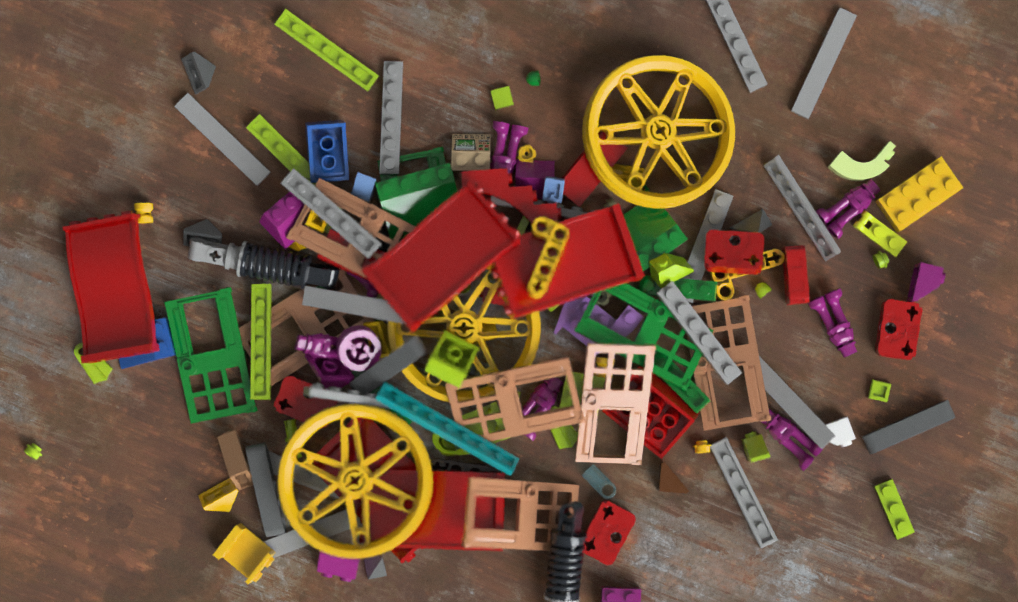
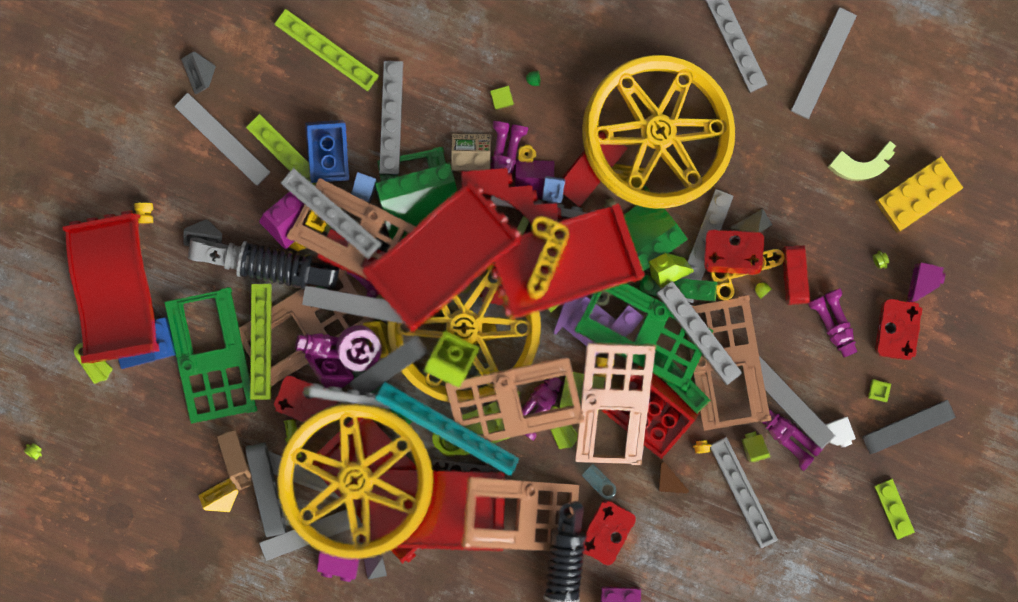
(245, 553): yellow panel -> none
(802, 208): light grey tile -> none
(858, 199): magenta piece -> none
(880, 234): neon yellow plate -> none

